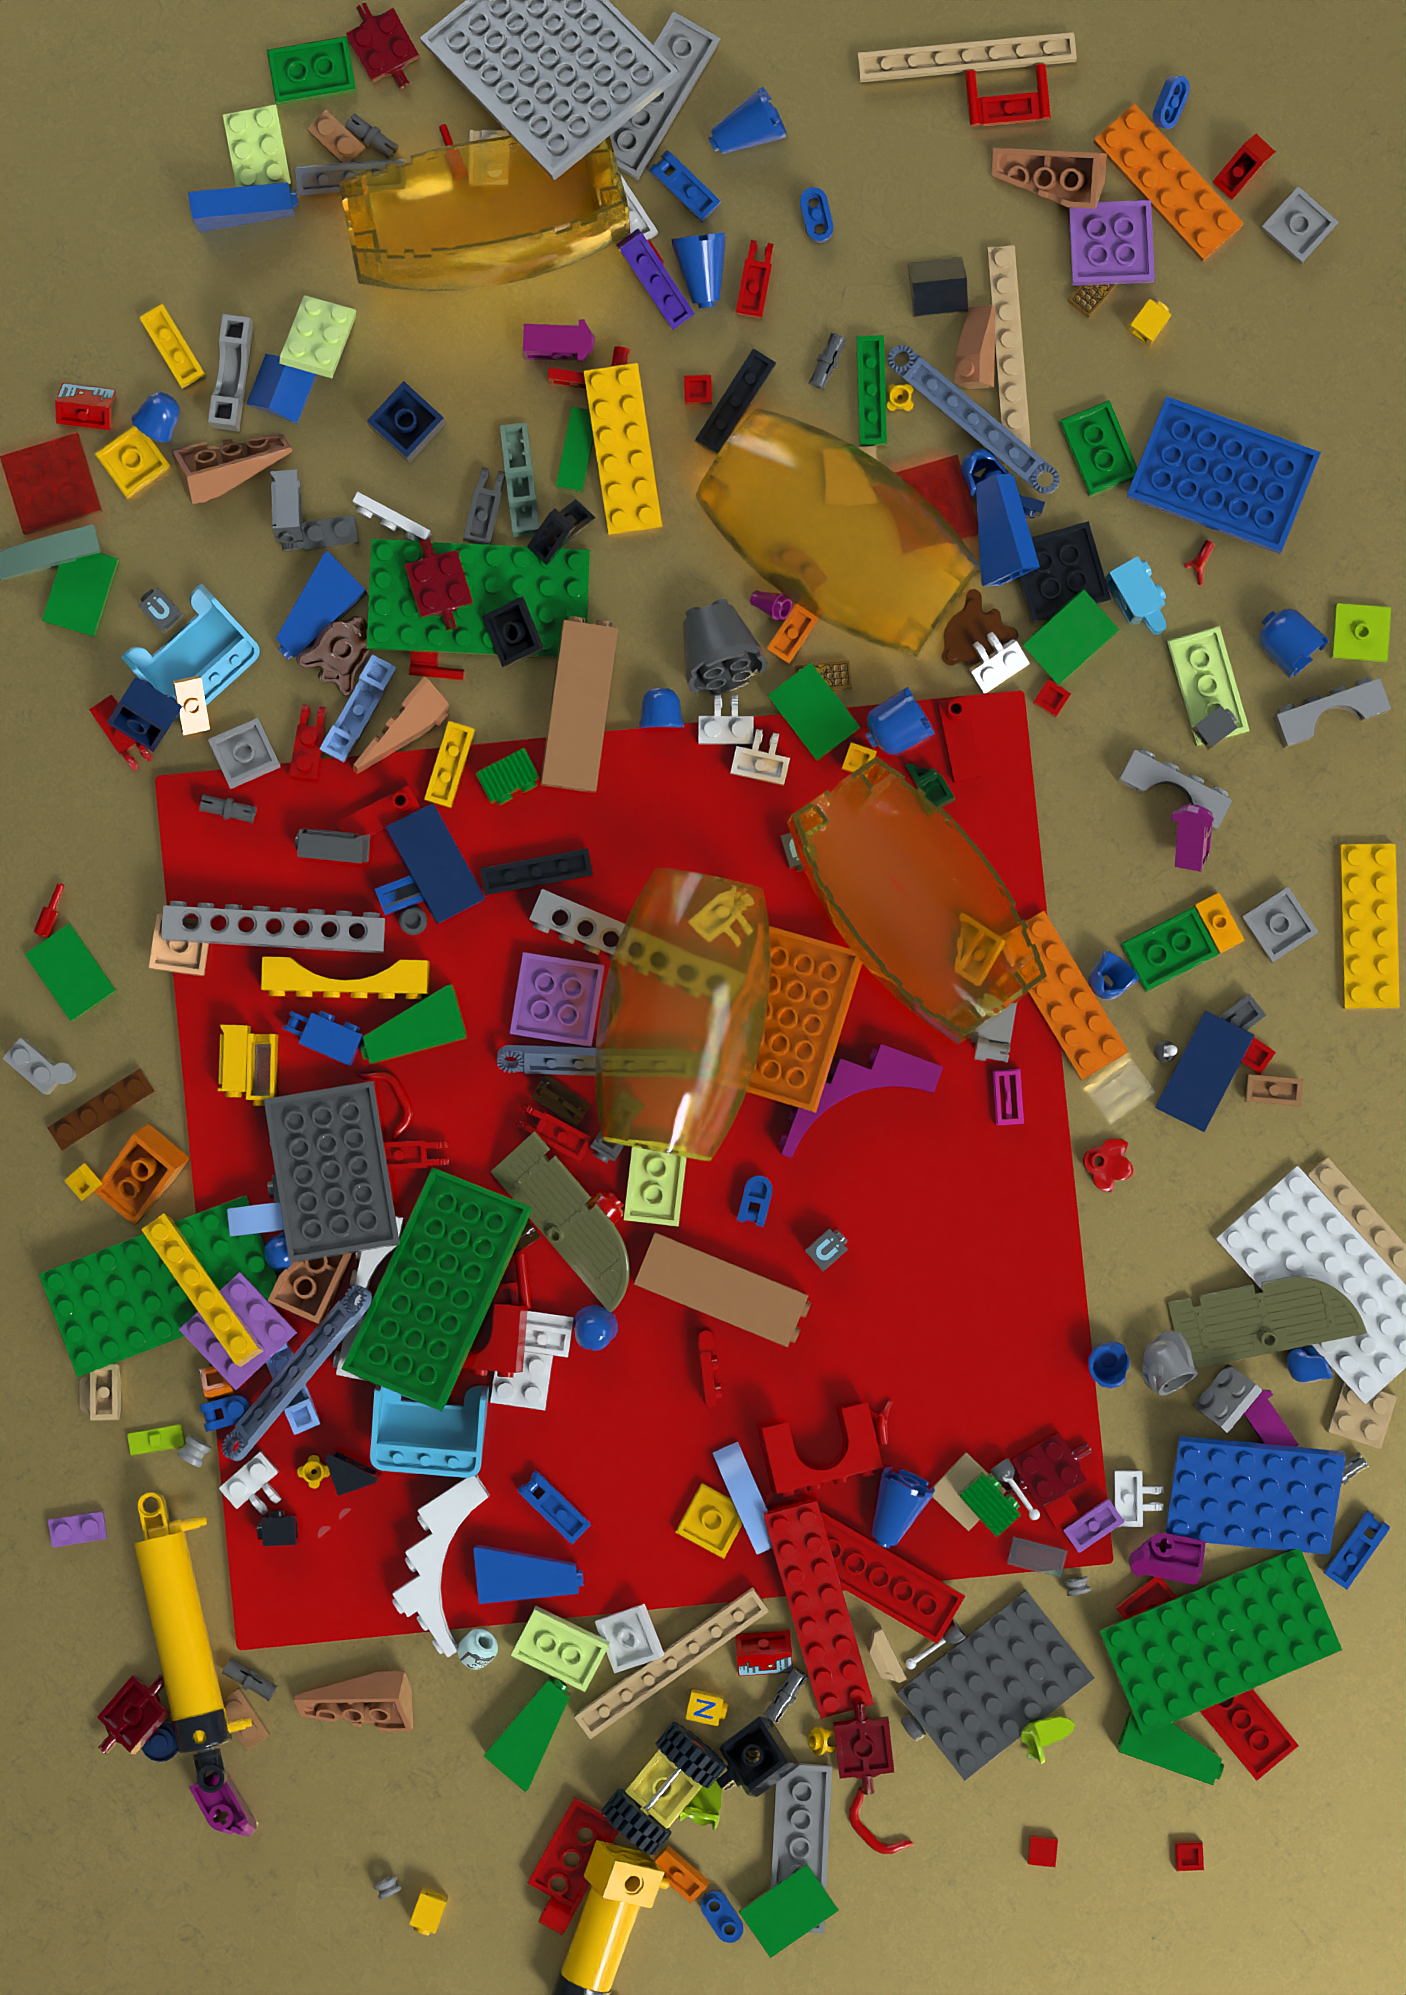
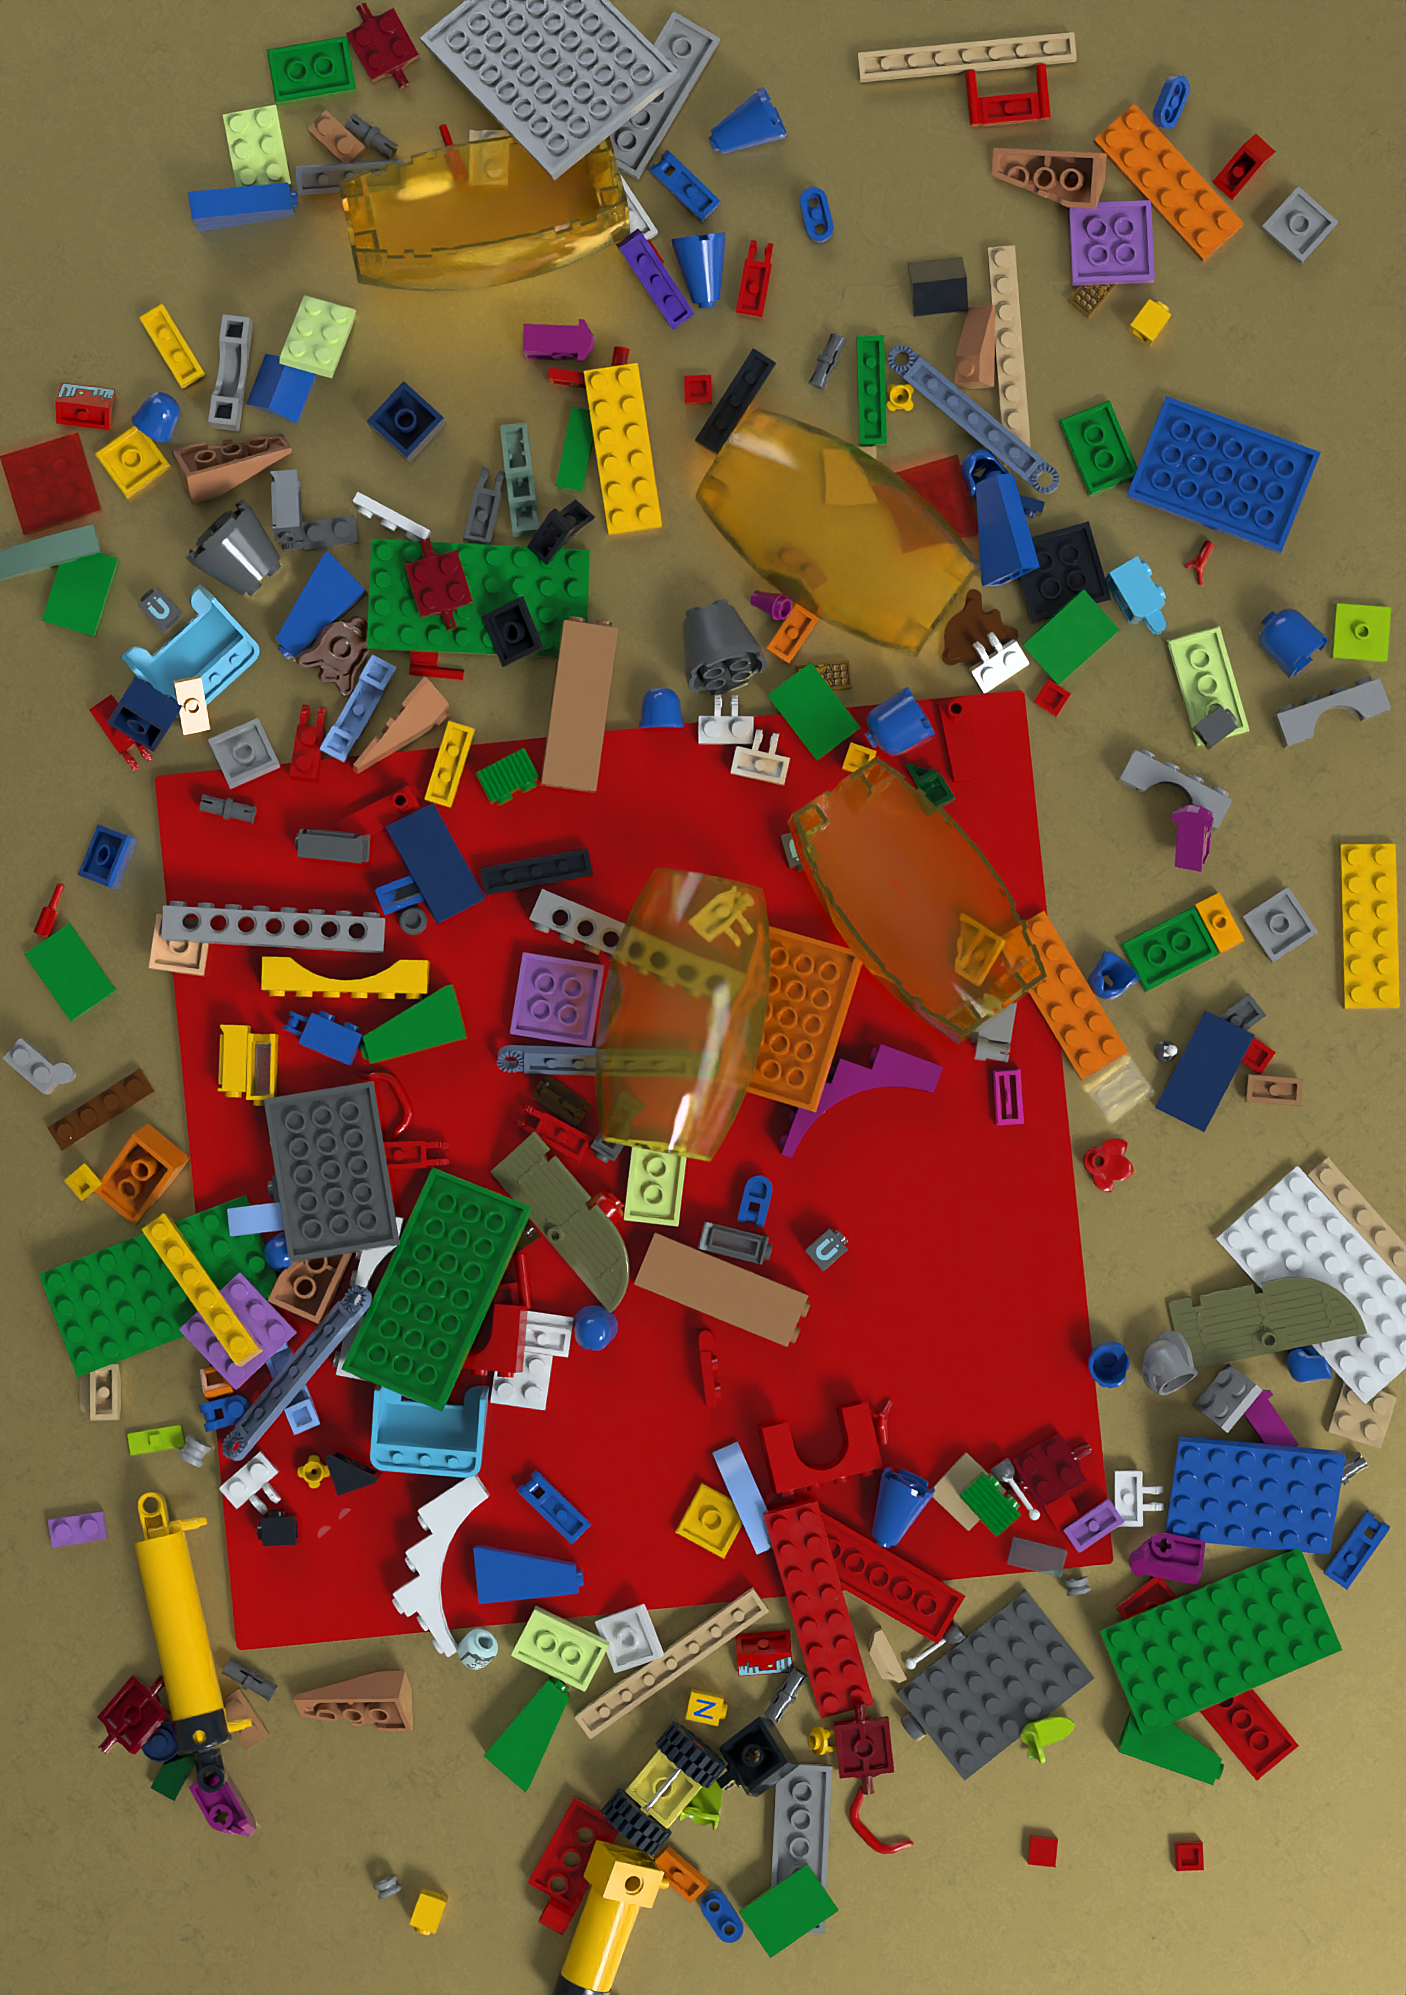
(107, 857): none -> blue slope
(173, 1775): none -> dark green slope
(236, 551): none -> dark grey cone
(735, 1243): none -> dark grey window

